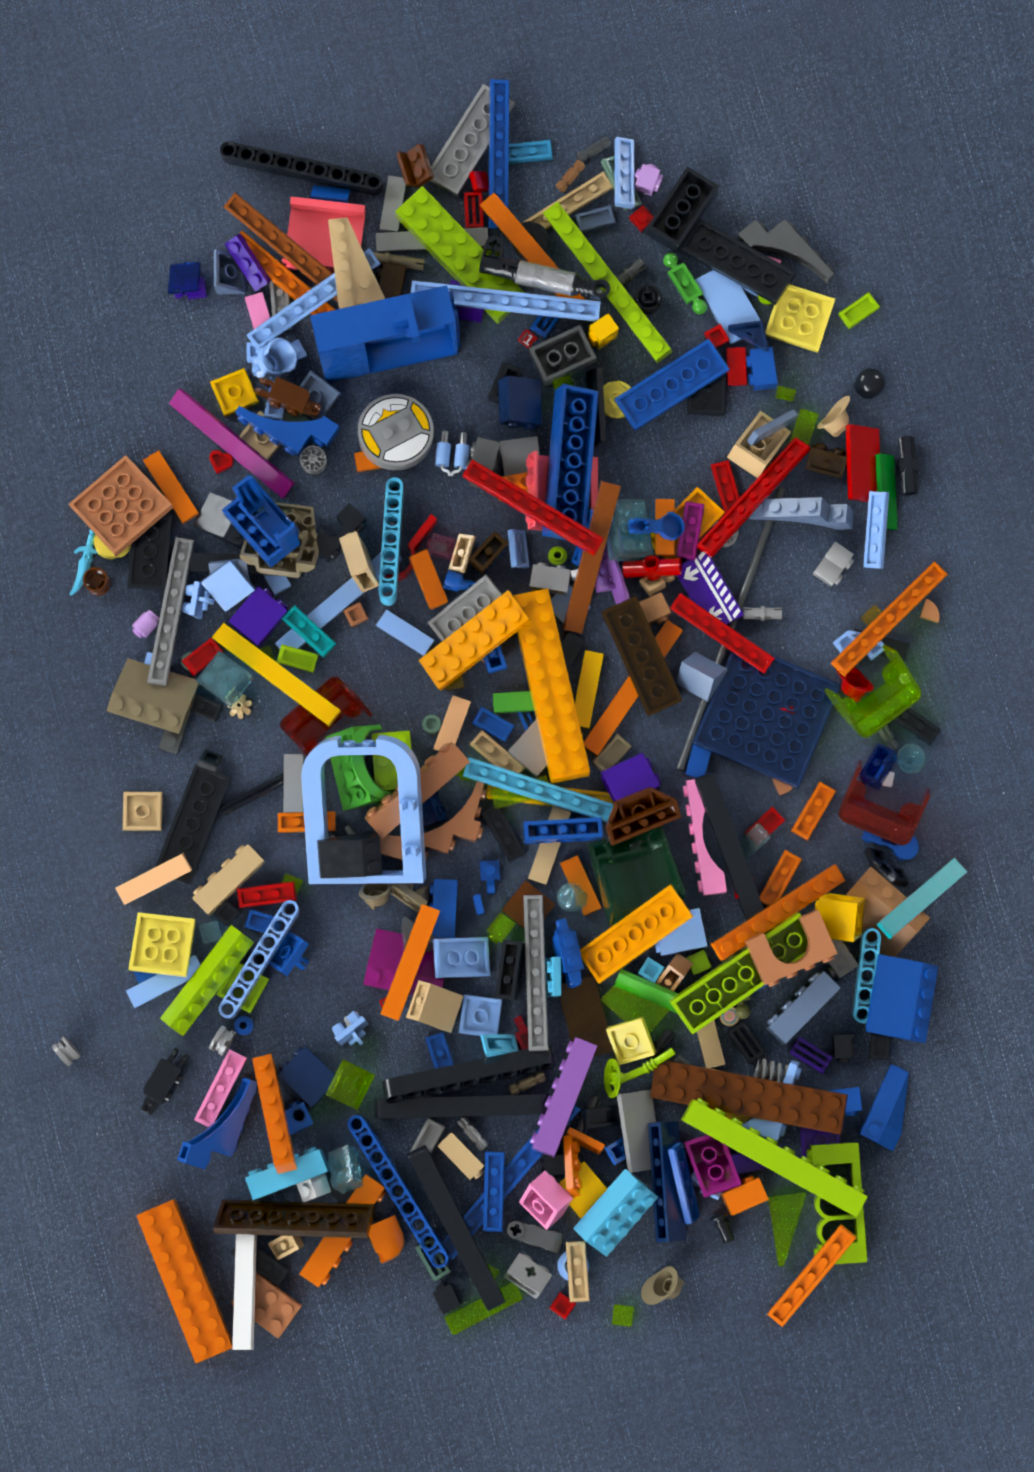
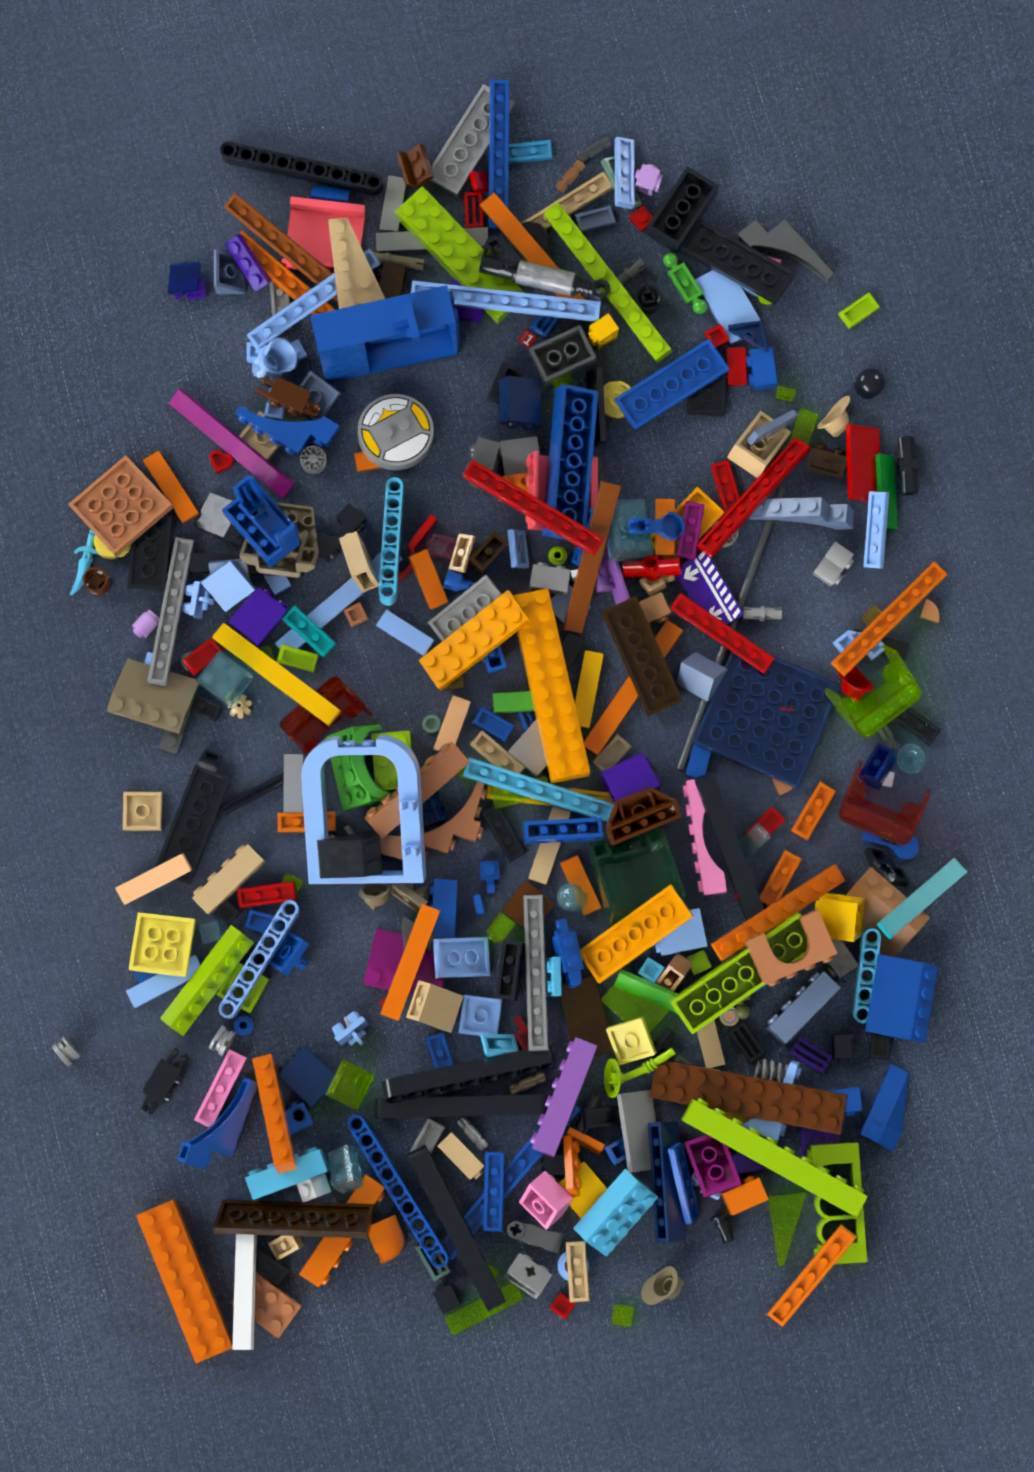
(234, 391): yellow tile -> none
(257, 309): bright pink tile -> none
(443, 454): light blue piece -> none
(800, 318): light yellow plate -> none

